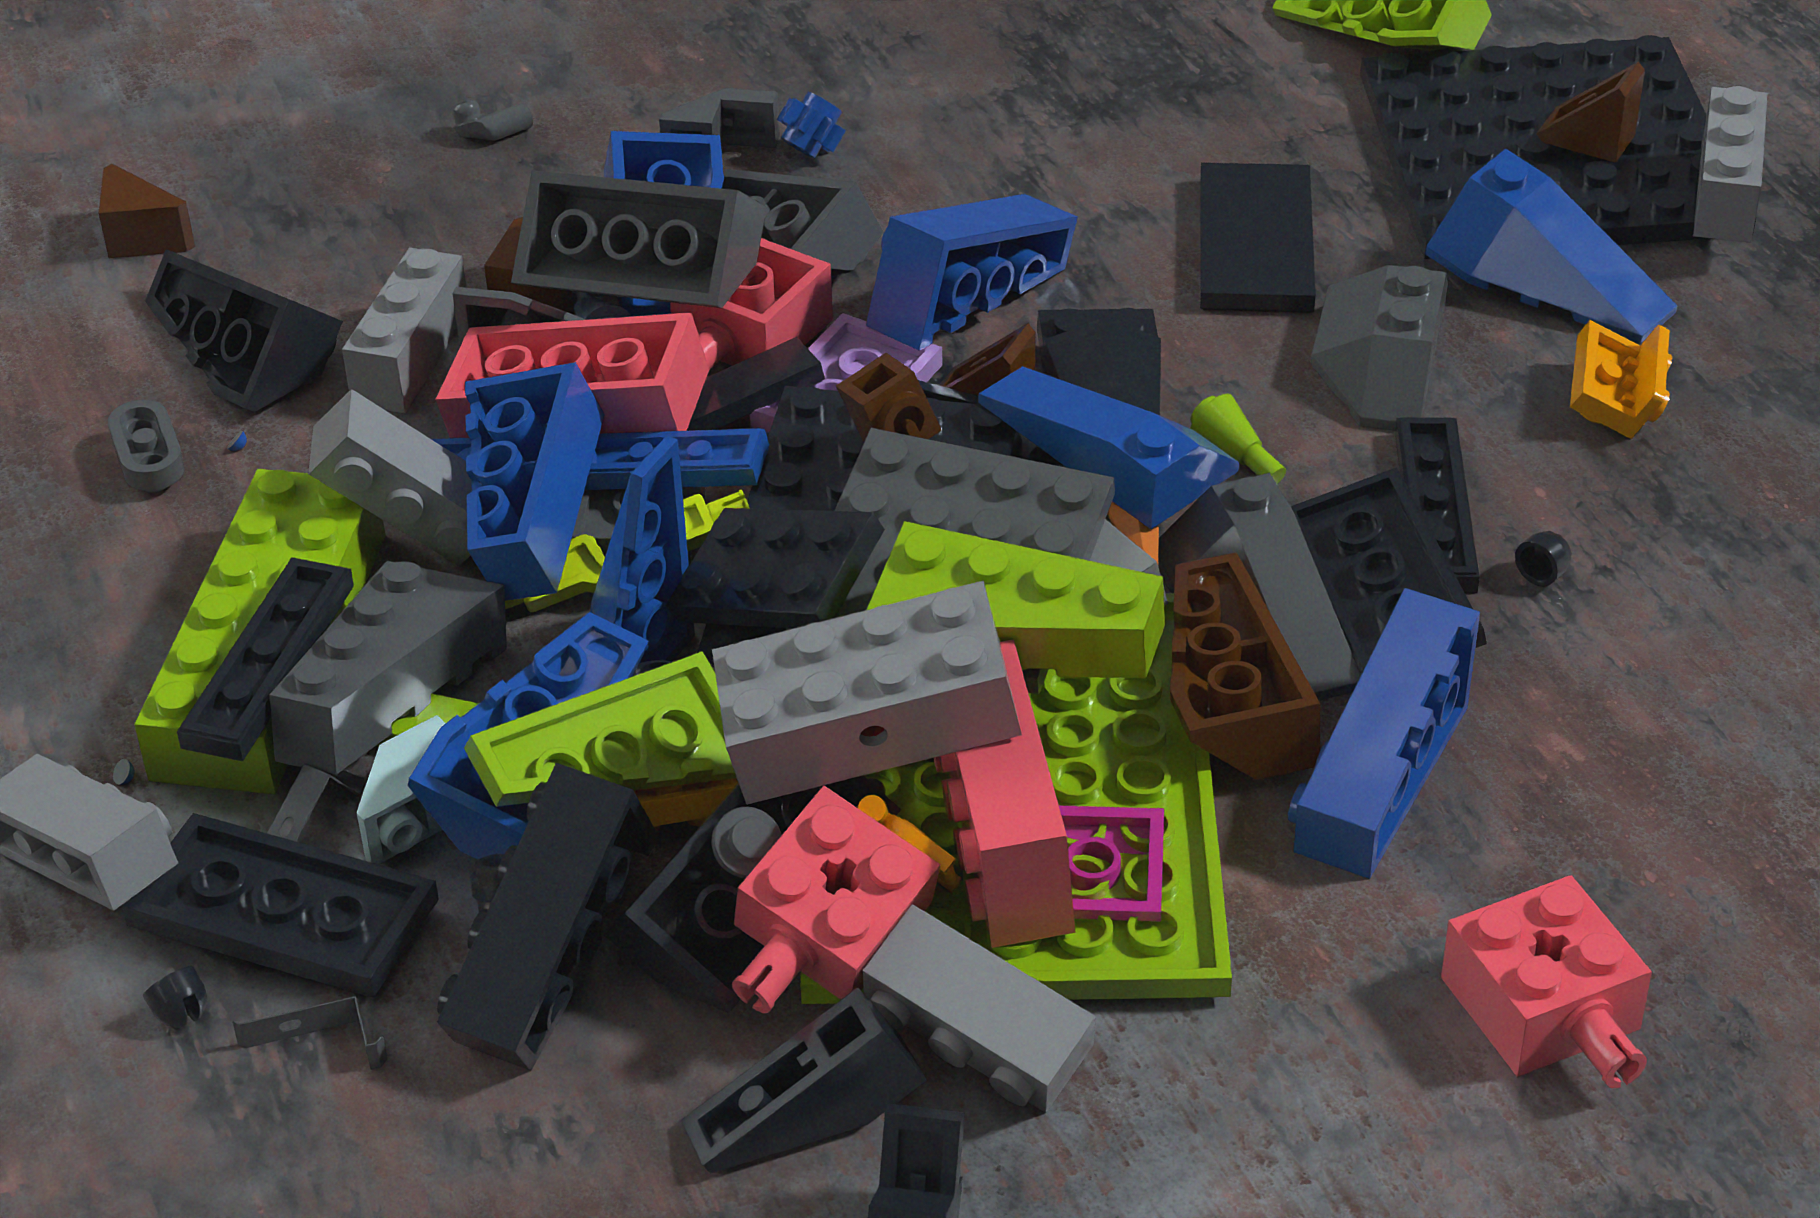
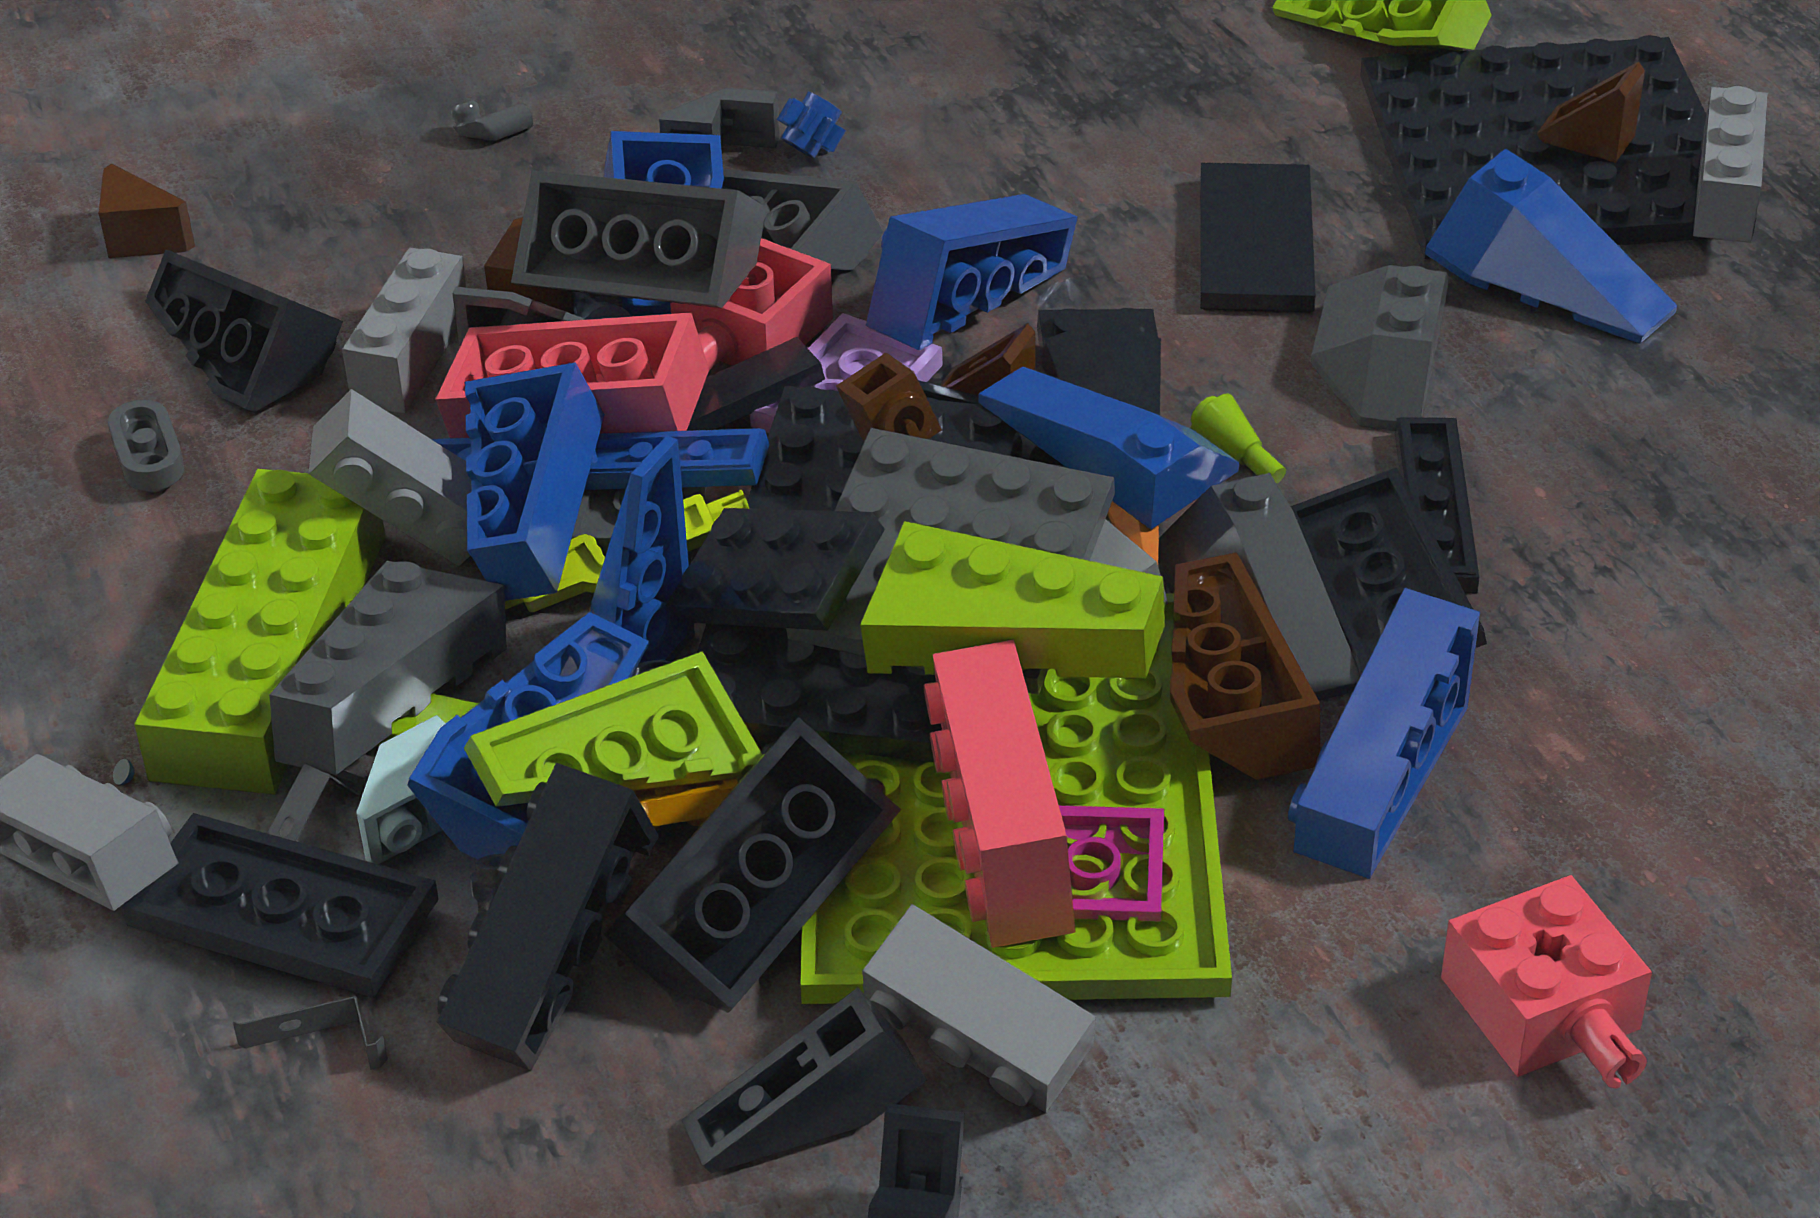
(176, 997): black hinge -> none
(238, 442): blue piece -> none
(279, 634): black tile -> none
(743, 839): dark grey plate -> none
(827, 899): coral brick -> none
(864, 693): light grey brick -> none
(876, 809): light orange piece -> none
(1543, 558): black hinge -> none
(1619, 379): light orange bracket -> none

